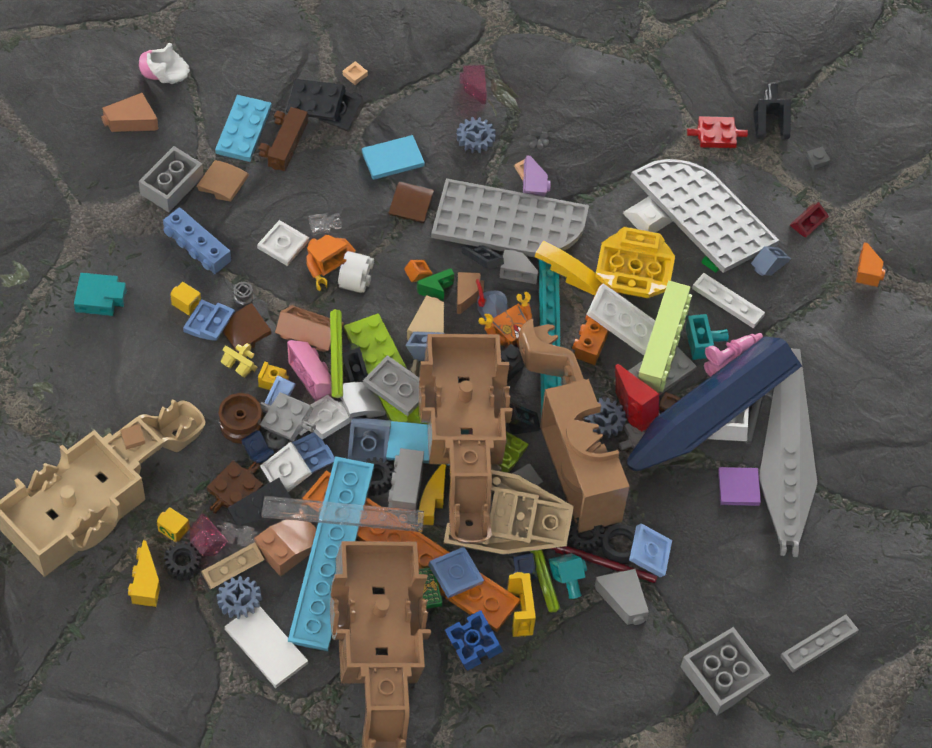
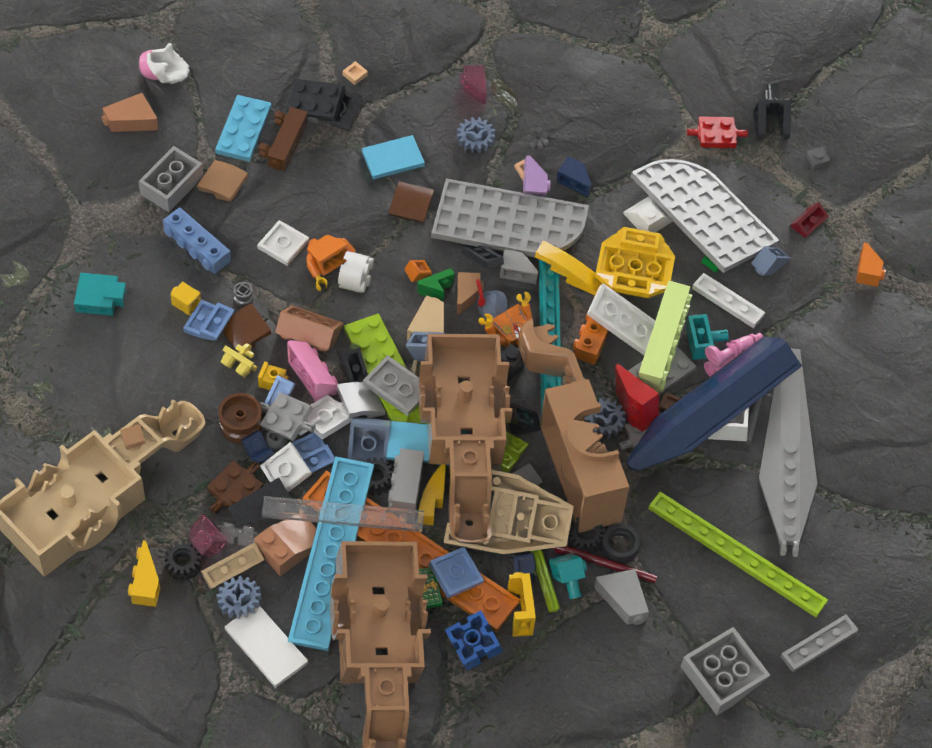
(173, 524): yellow brick -> none
(321, 223): clear plate -> none
(336, 353): lime axle -> none
(574, 176): none -> dark blue slope
(650, 550): light blue tile -> none
(738, 554): none -> lime plate
(739, 486): medium lavender tile -> none

